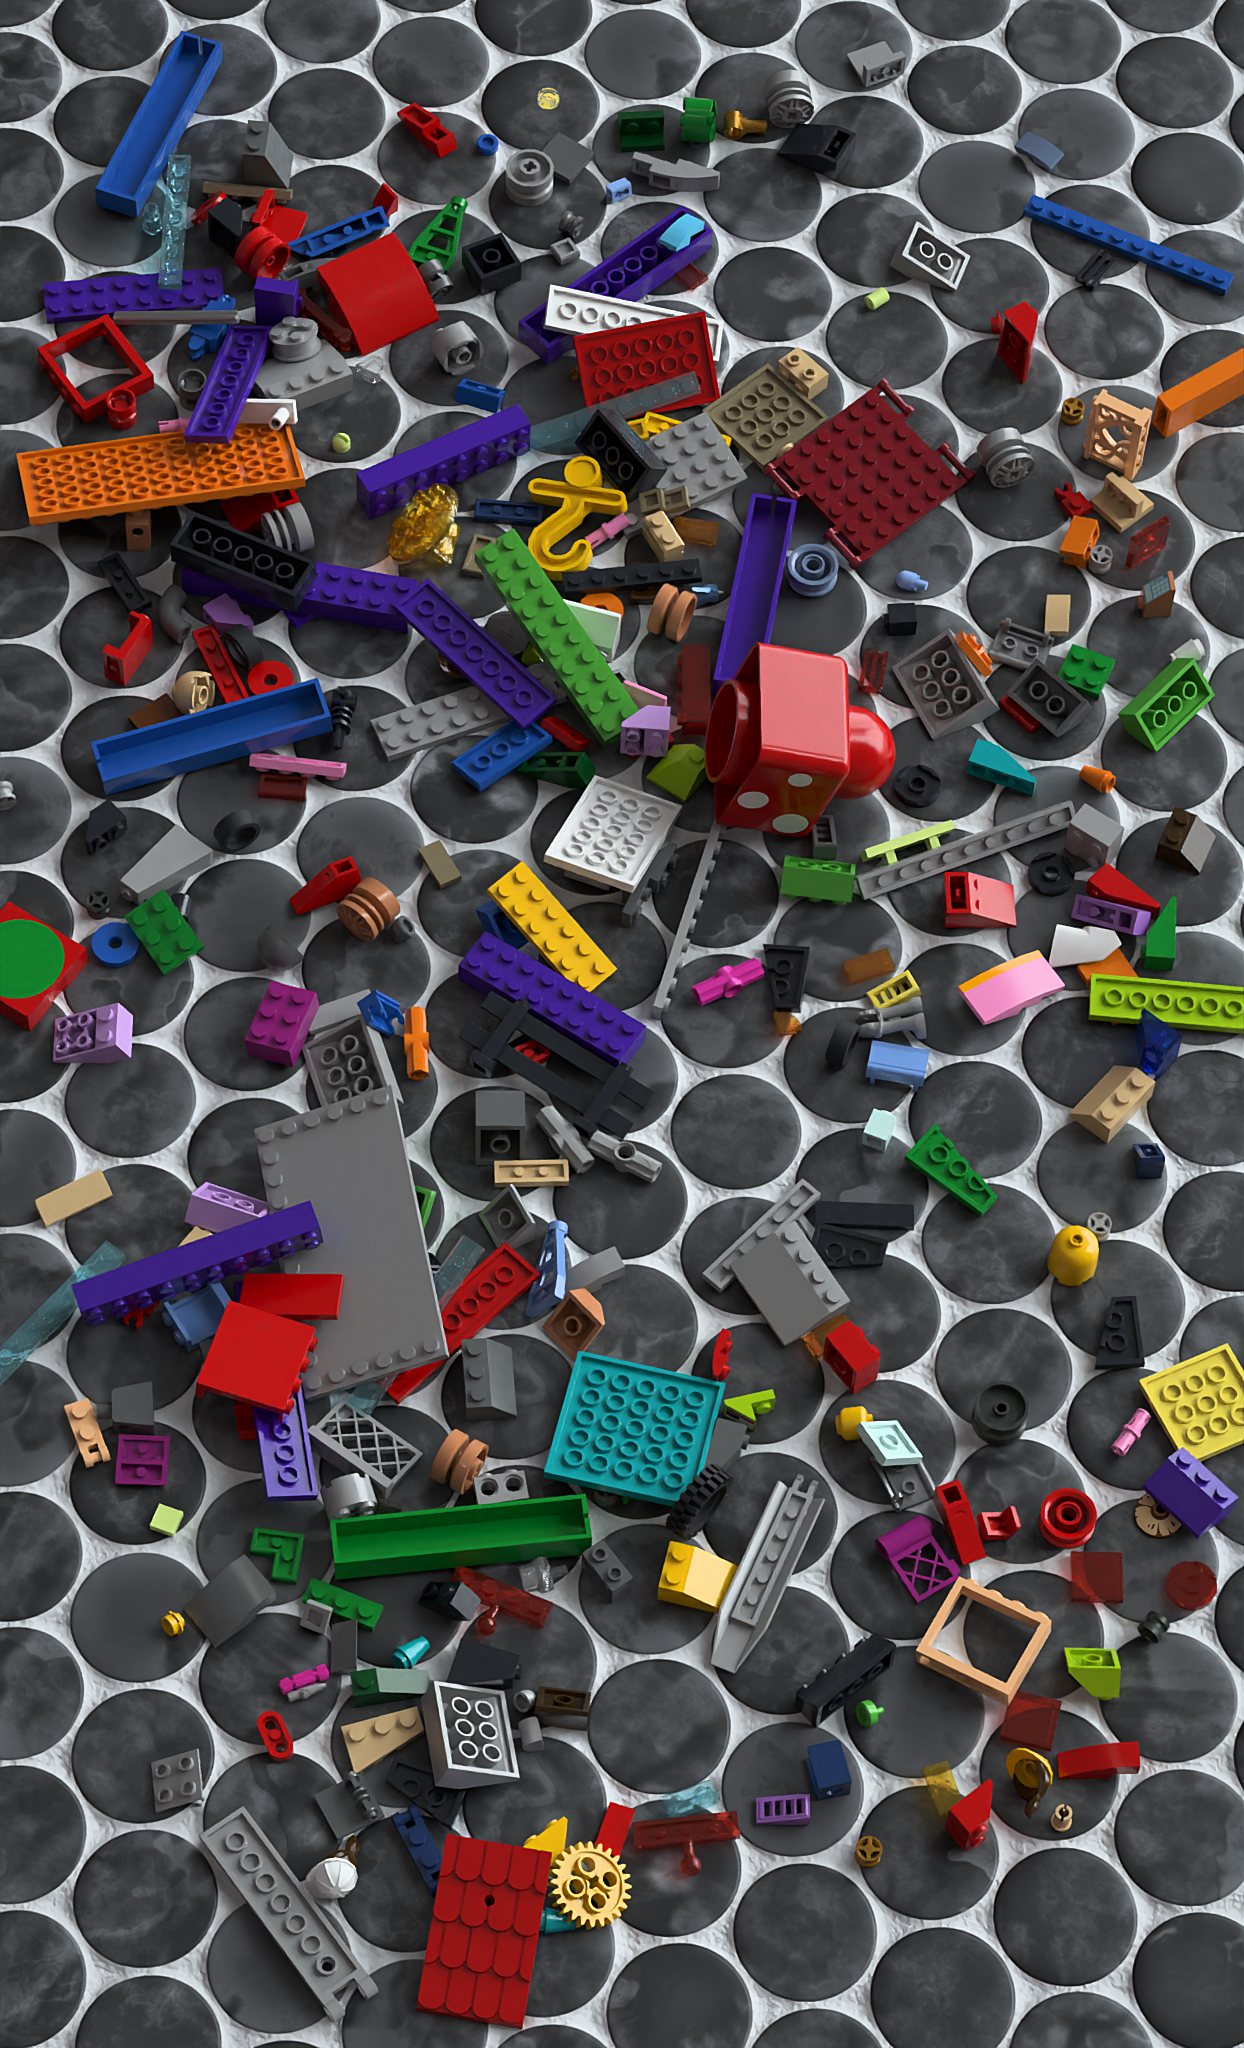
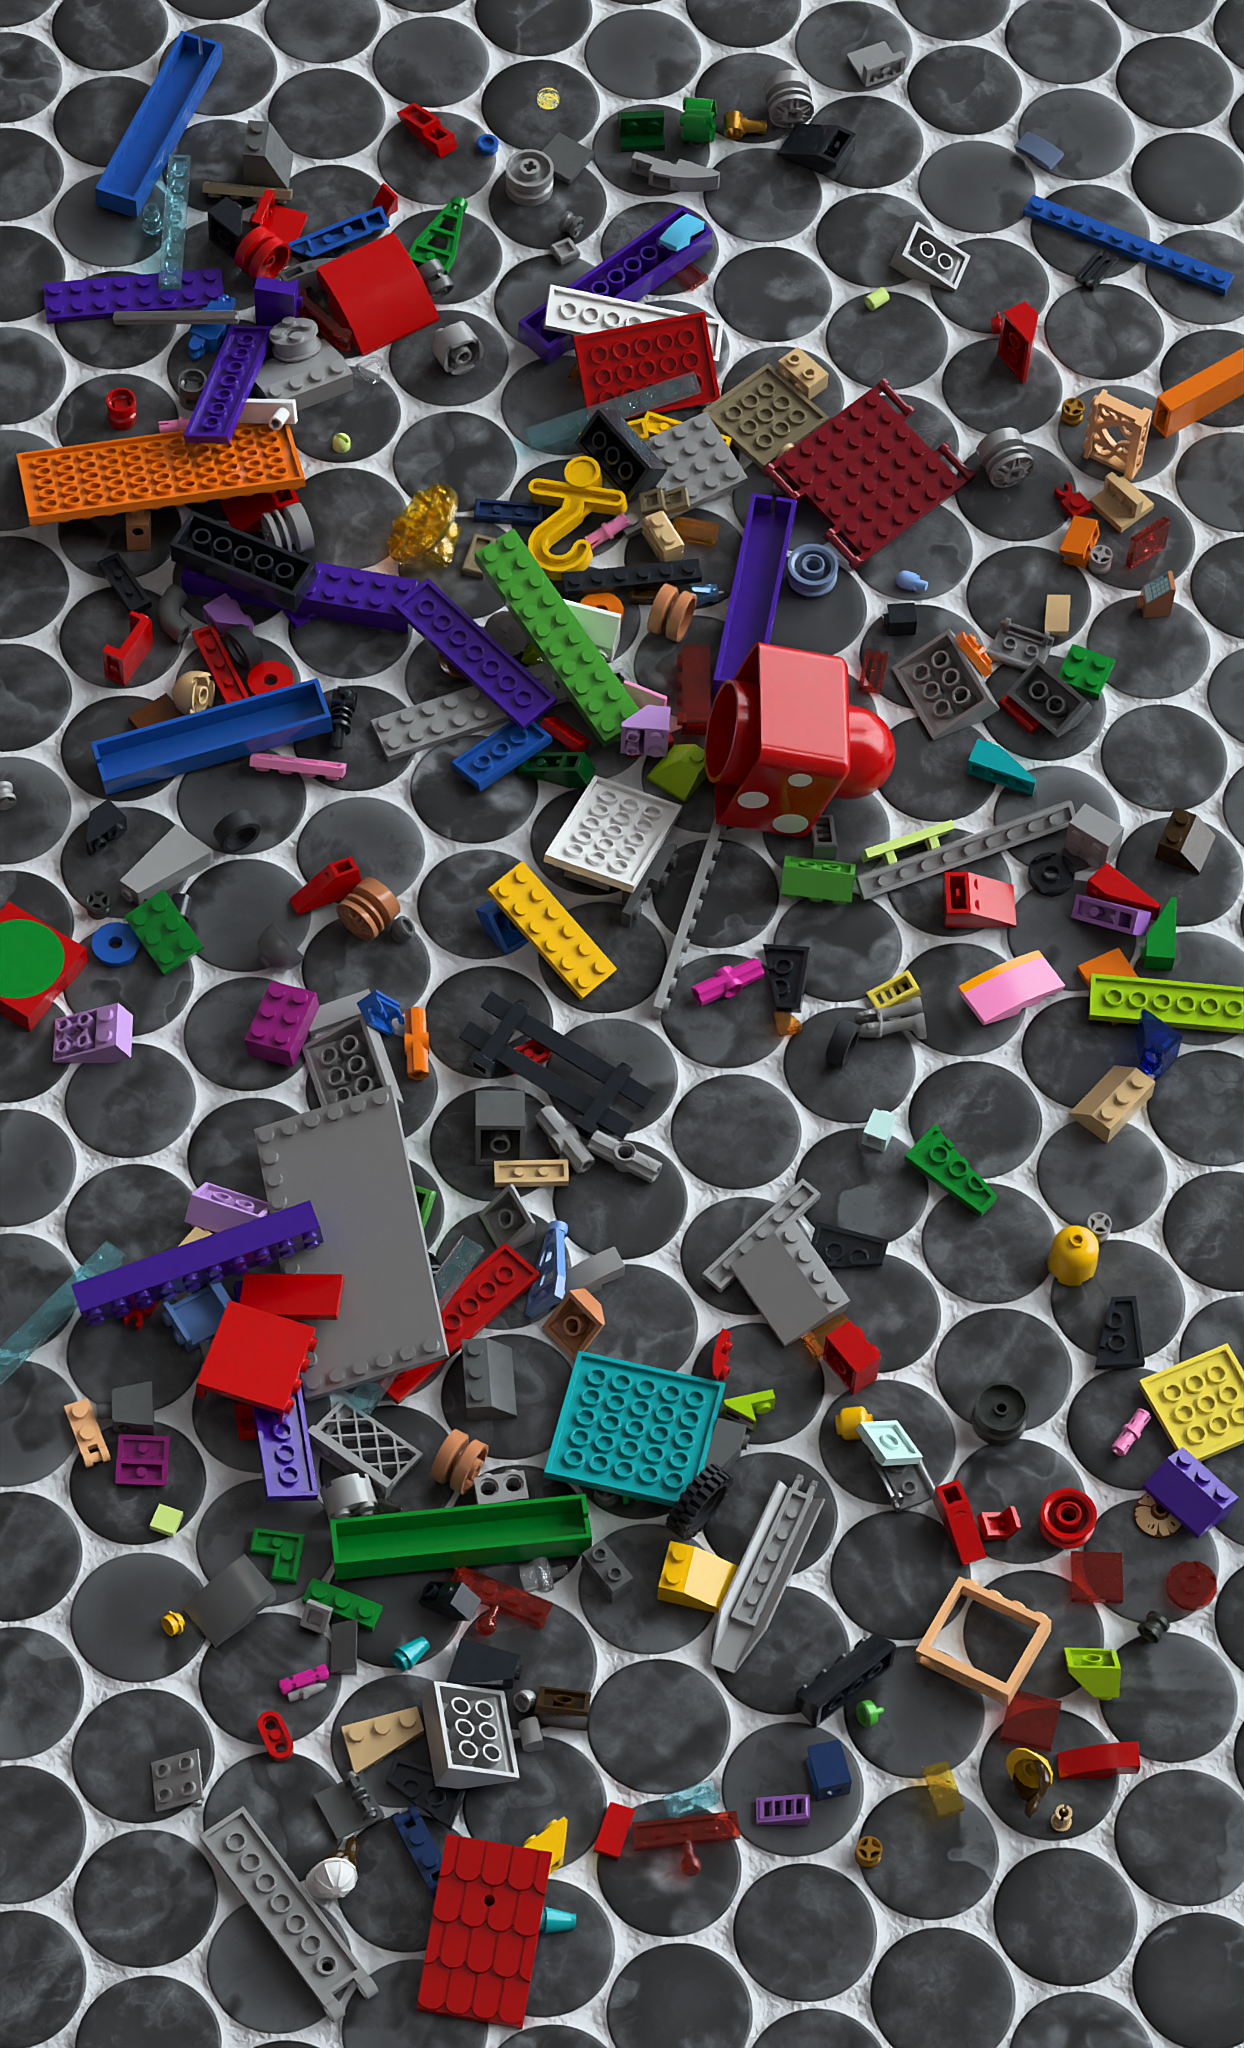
(73, 1198): tan slope -> none
(97, 406): red window -> none
(201, 212): red tile -> none
(282, 787): clear red tile -> none
(387, 1685): dark green slope -> none
(439, 864): dark tan tile -> none
(443, 461): dark purple brick -> none
(479, 395): blue slope -> none
(491, 264): black brick -> none
(553, 999): dark purple brick -> none
(589, 1885): yellow gear -> none
(618, 190): light blue piece -> none
(865, 1215): black tile -> none
(868, 966): clear orange tile -> none
(897, 1064): medium blue piece -> none
(905, 1541): magenta piece -> none
(917, 797): black tile -> none
(970, 1817): red slope -> none
(1082, 945): white panel -> none
(1099, 779): orange cone -> none
(1148, 1160): dark blue slope -> none
(1166, 703): bright green slope -> none
(1190, 649): white cone -> none

